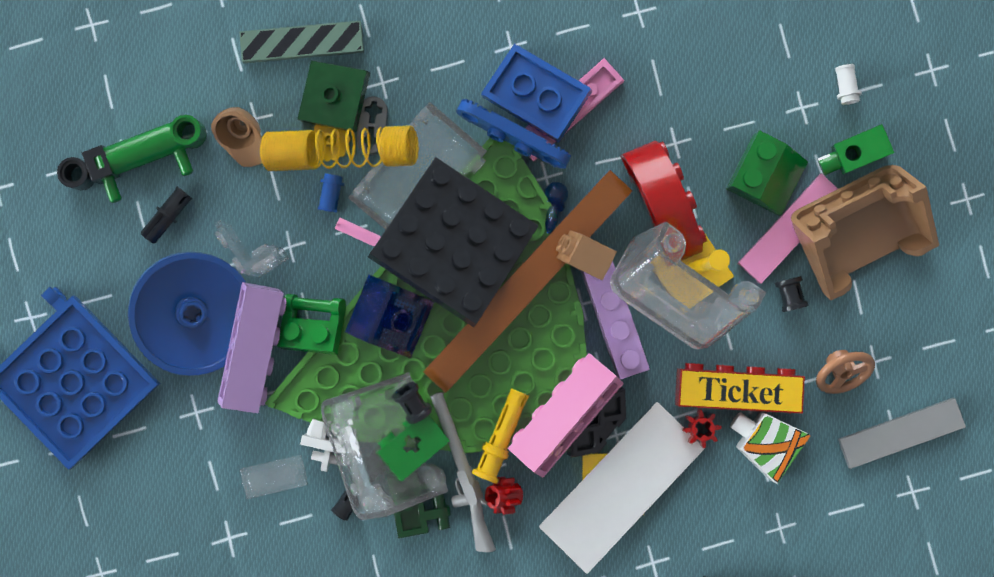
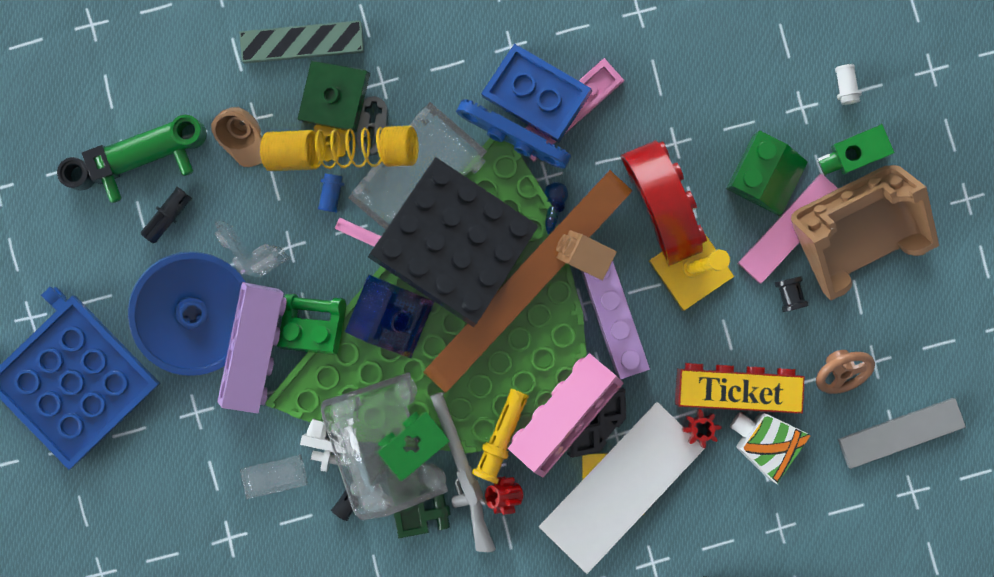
(412, 402): black bush -> none
(676, 295): clear windscreen -> none

